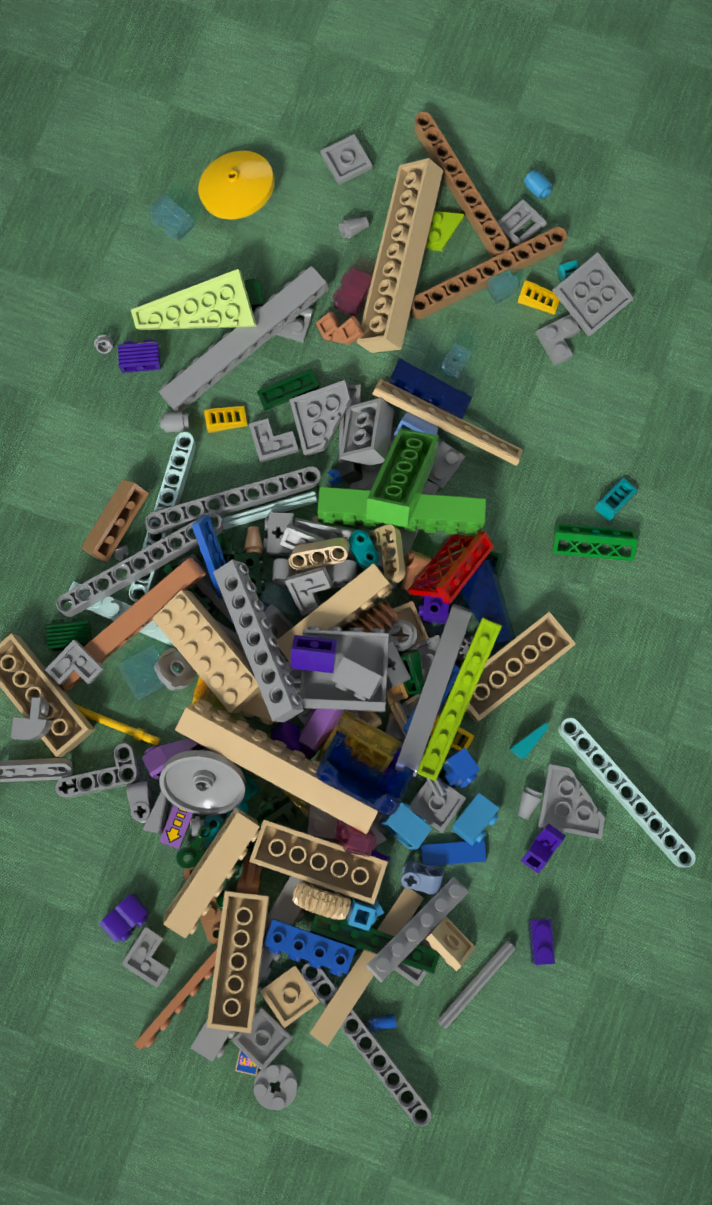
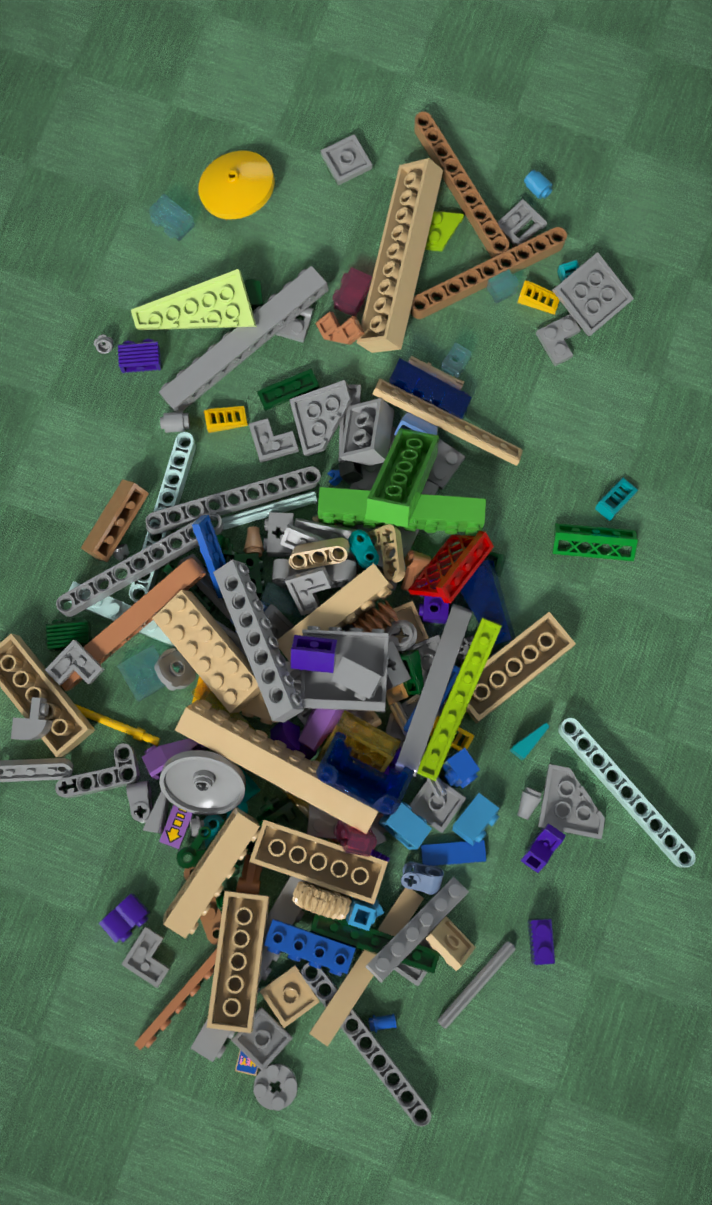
(351, 227): light grey cone -> none
(449, 379): none -> tan pin

